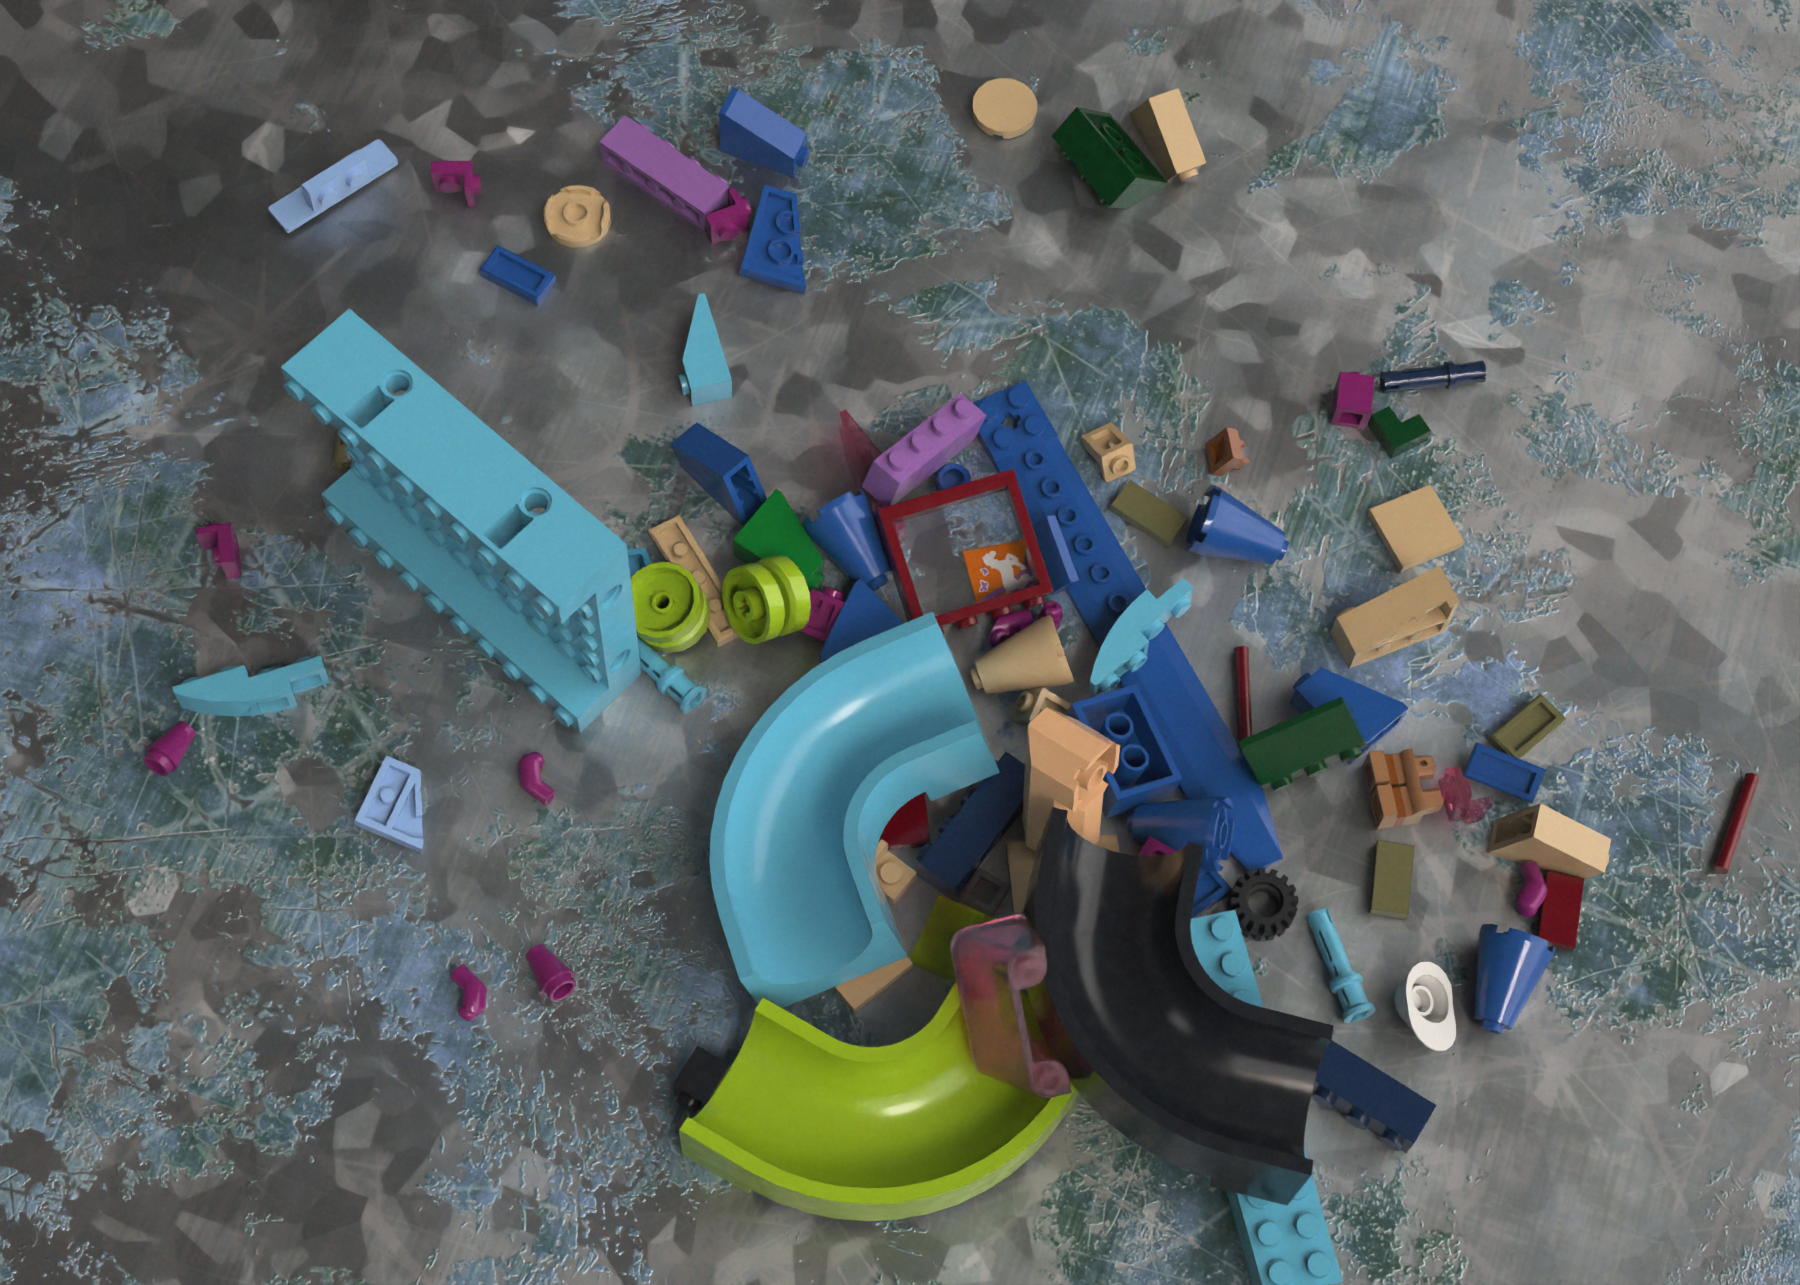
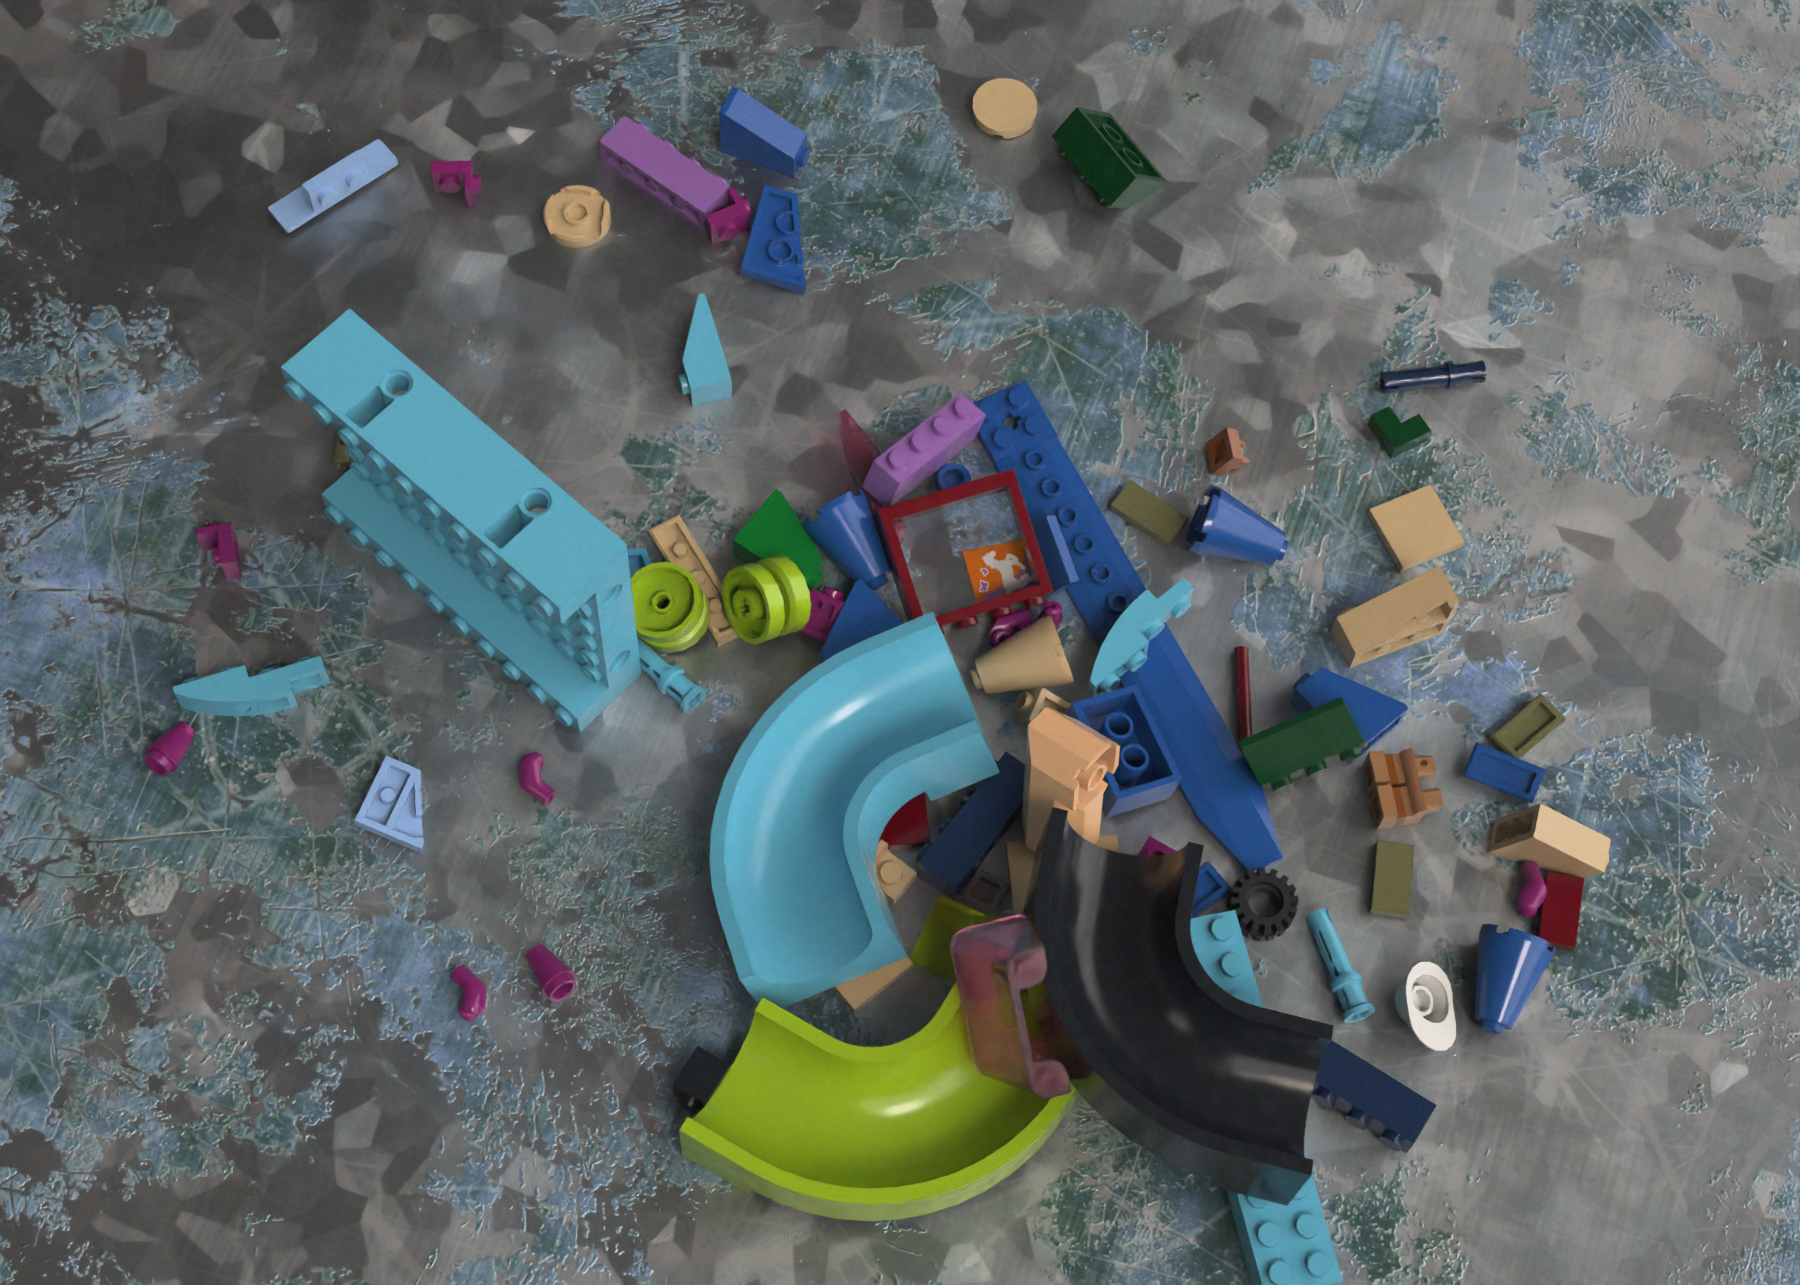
(517, 275): blue tile -> none
(721, 471): blue slope -> none
(1111, 451): tan bracket -> none
(1169, 135): tan slope -> none
(1186, 821): blue cone -> none
(1352, 400): magenta brick -> none
(1456, 796): clear pink bracket -> none
(1736, 823): dark red bar -> none

